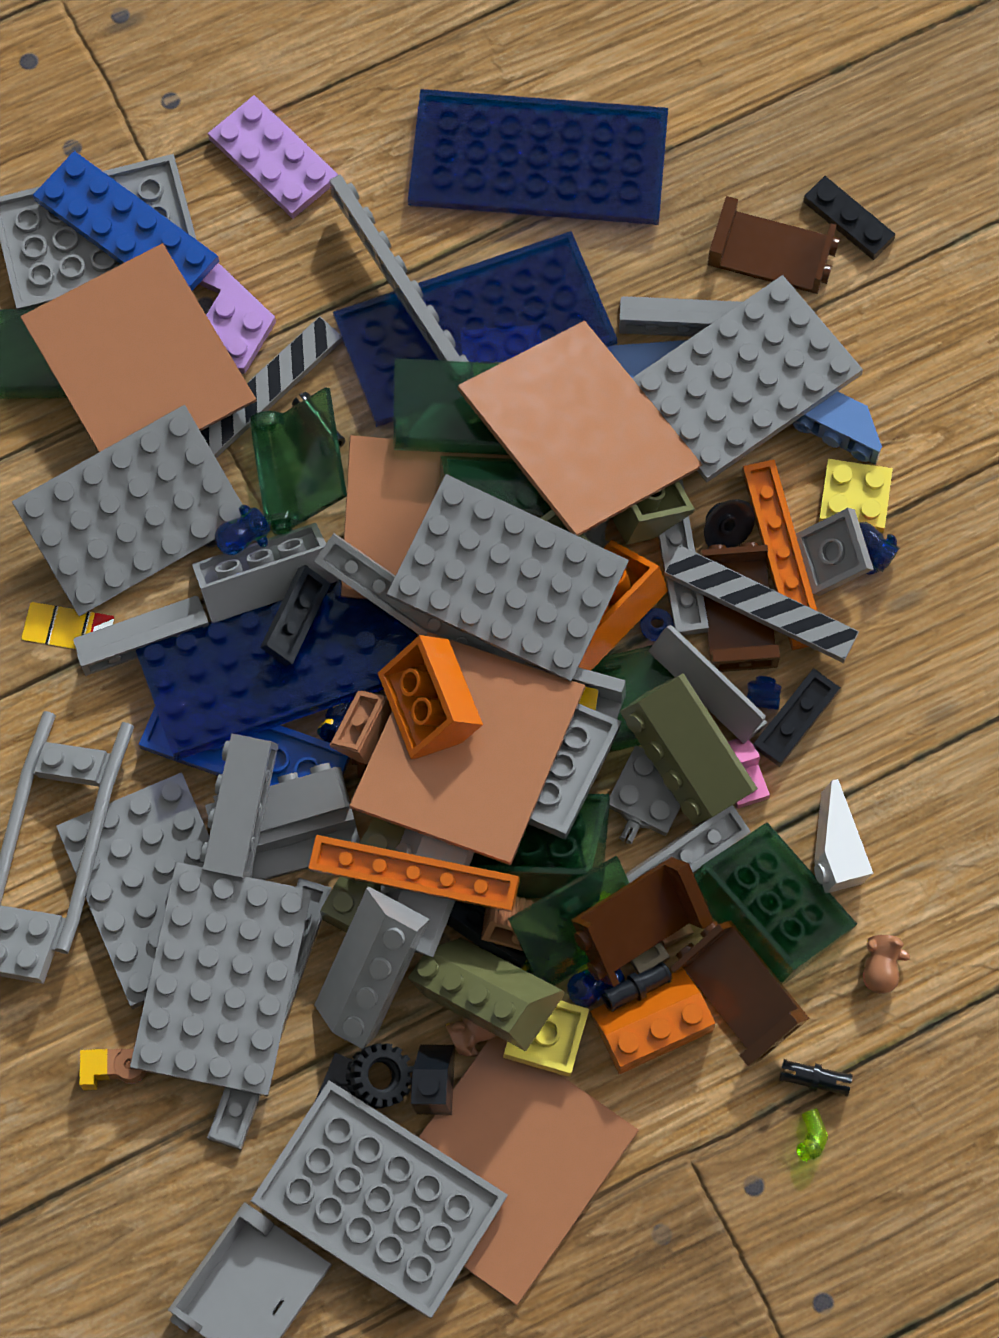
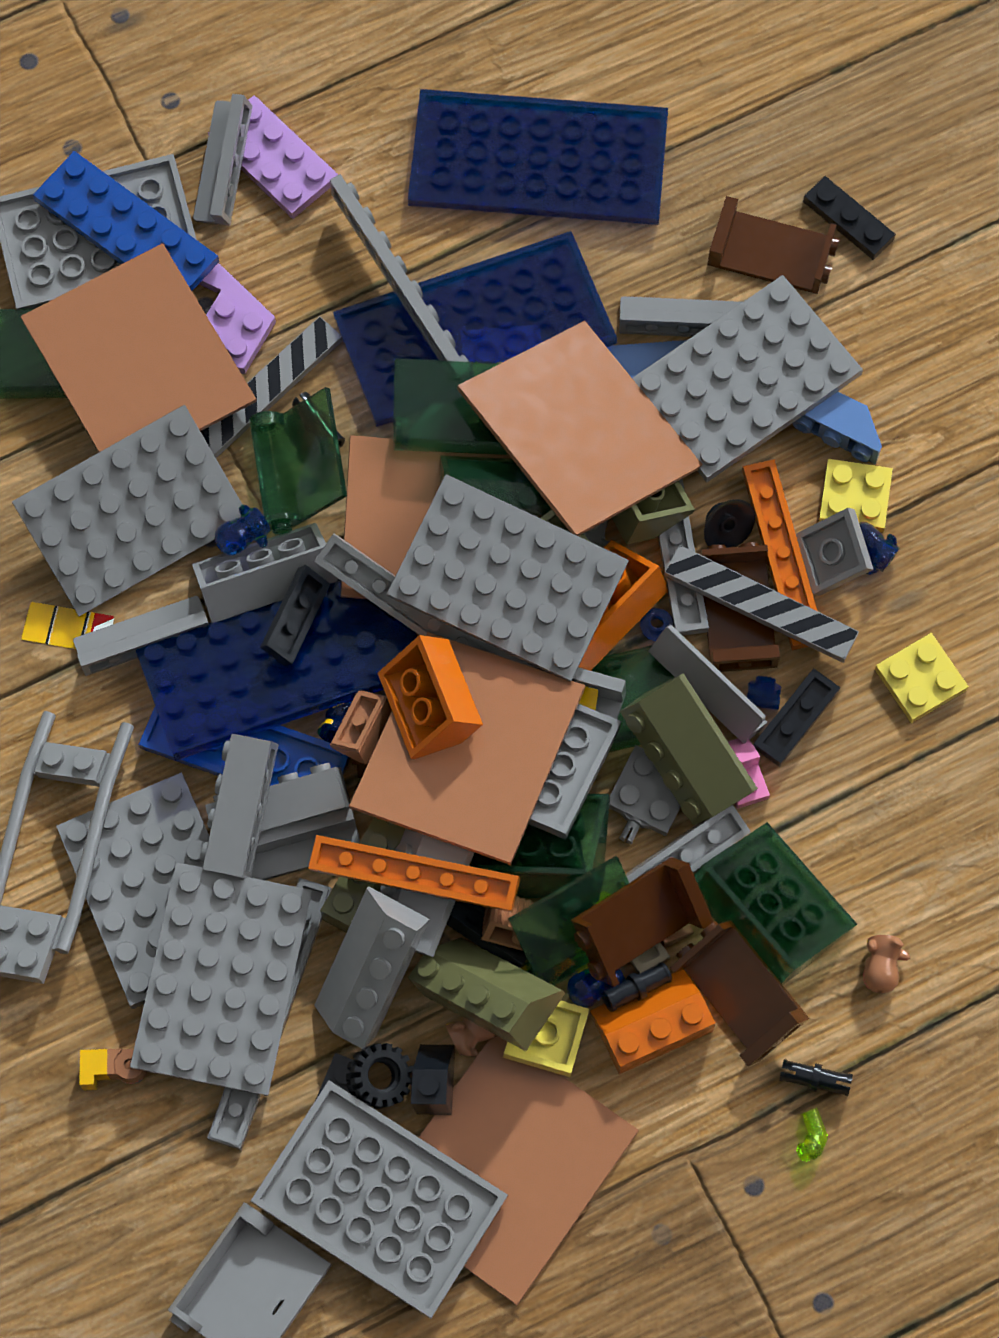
(223, 161): none -> light grey panel
(839, 850): white slope -> none
(921, 678): none -> light yellow plate

